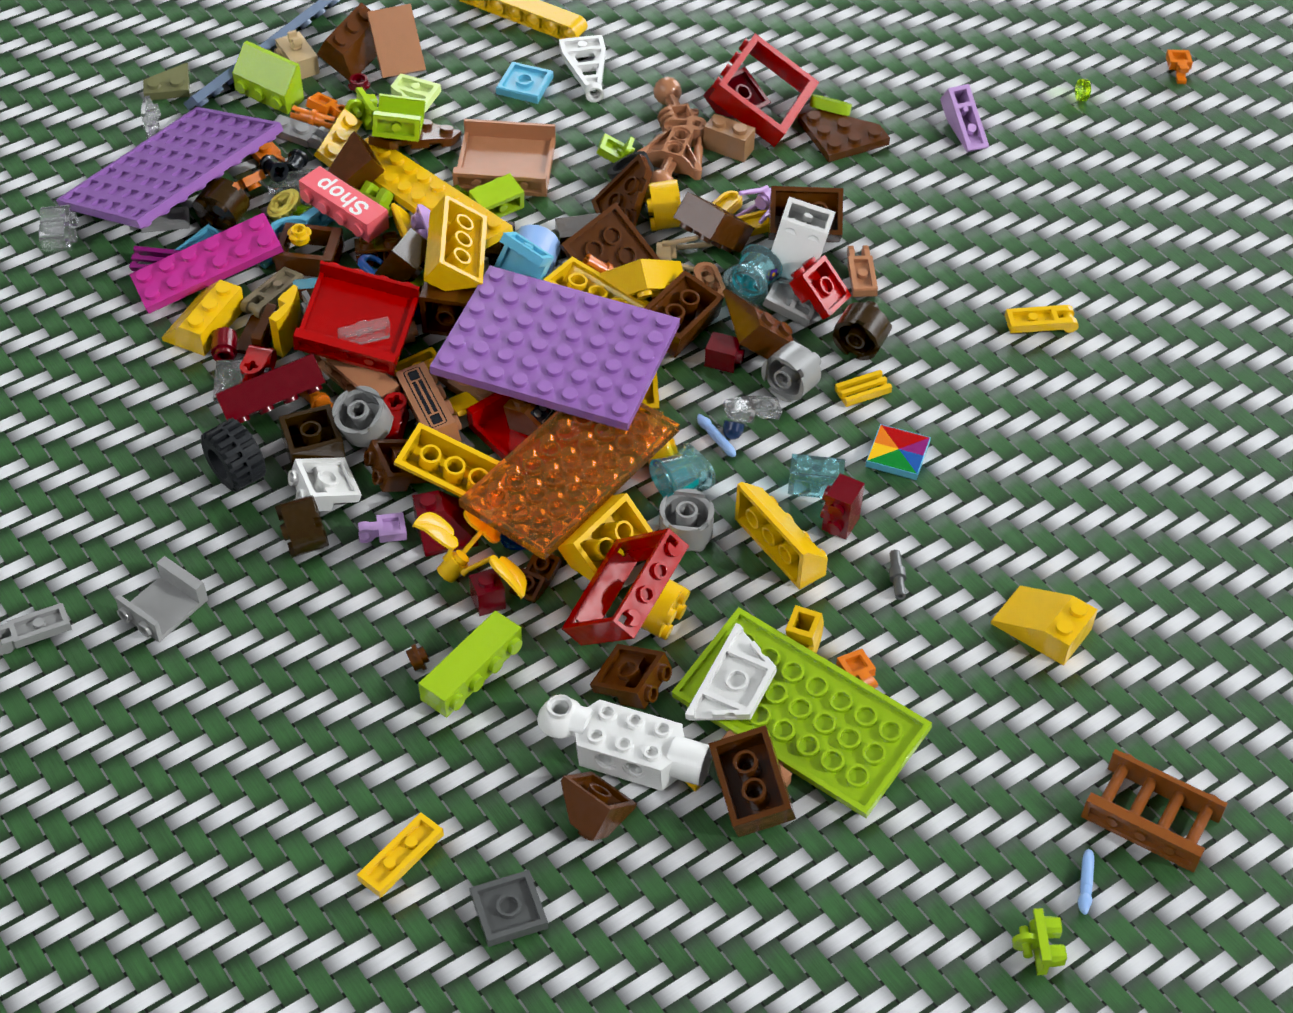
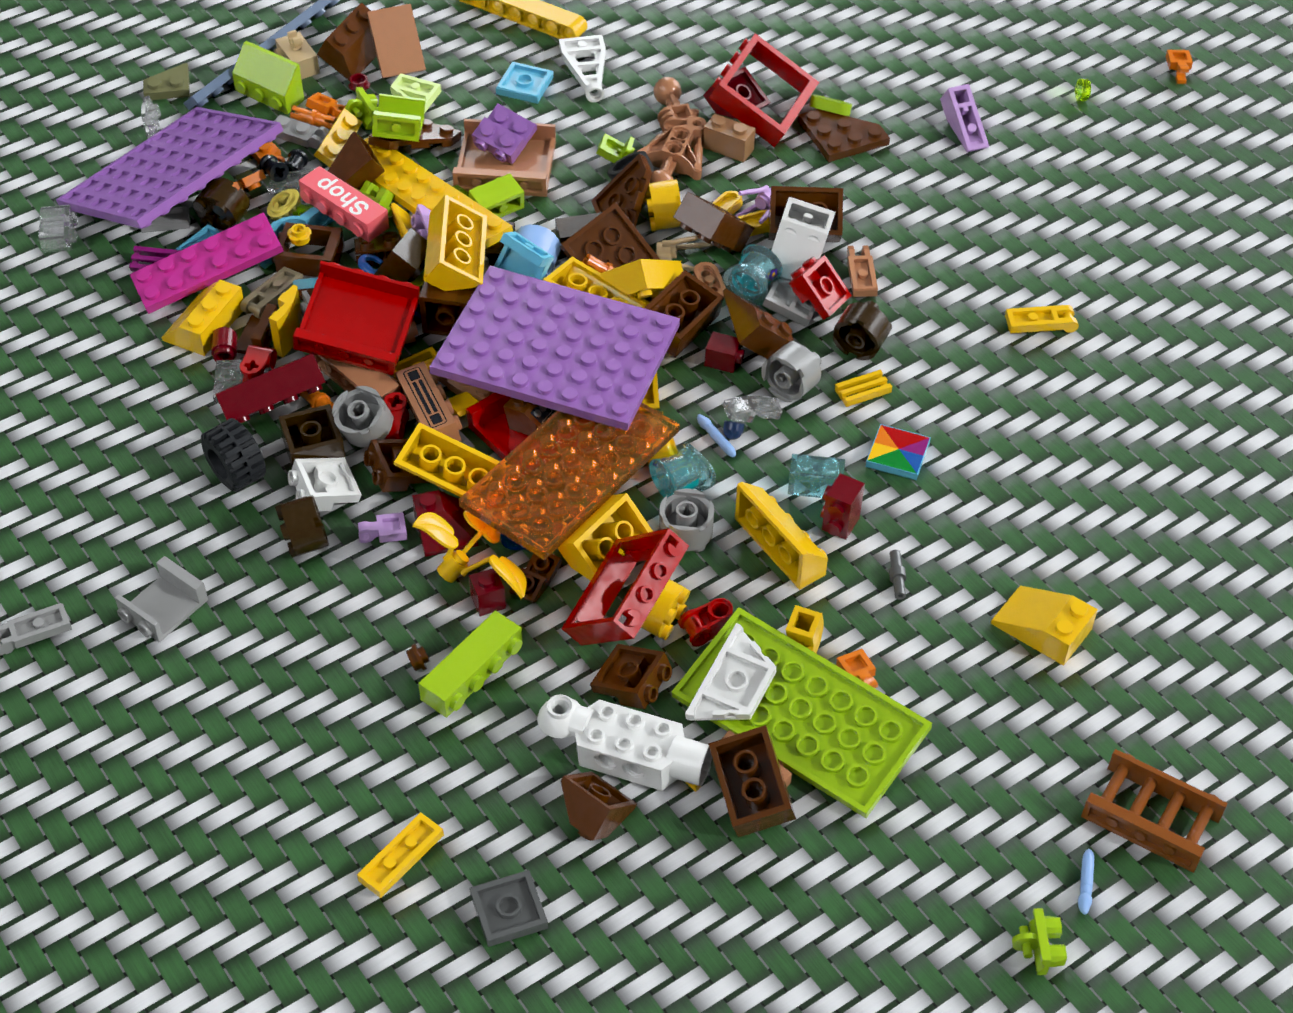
(366, 331): clear plate -> none
(503, 134): none -> medium lavender plate
(704, 622): none -> red piece

